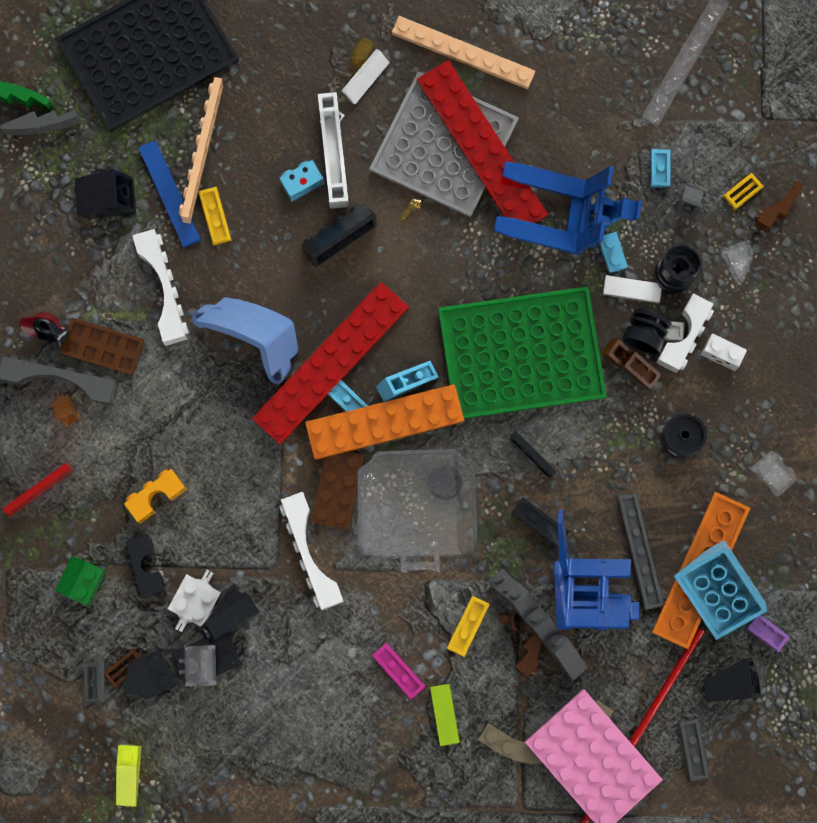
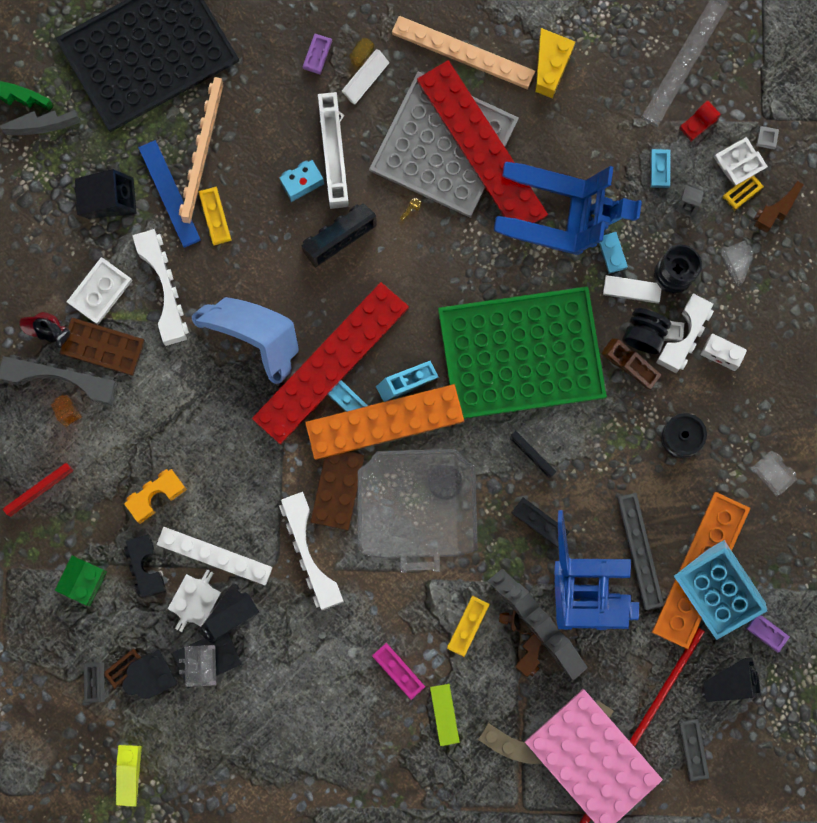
(99, 291): none -> white plate
(214, 556): none -> white plate
(317, 54): none -> medium lavender plate
(552, 60): none -> yellow wedge
(700, 121): none -> red plate
(740, 161): none -> white slope
(767, 137): none -> light grey plate

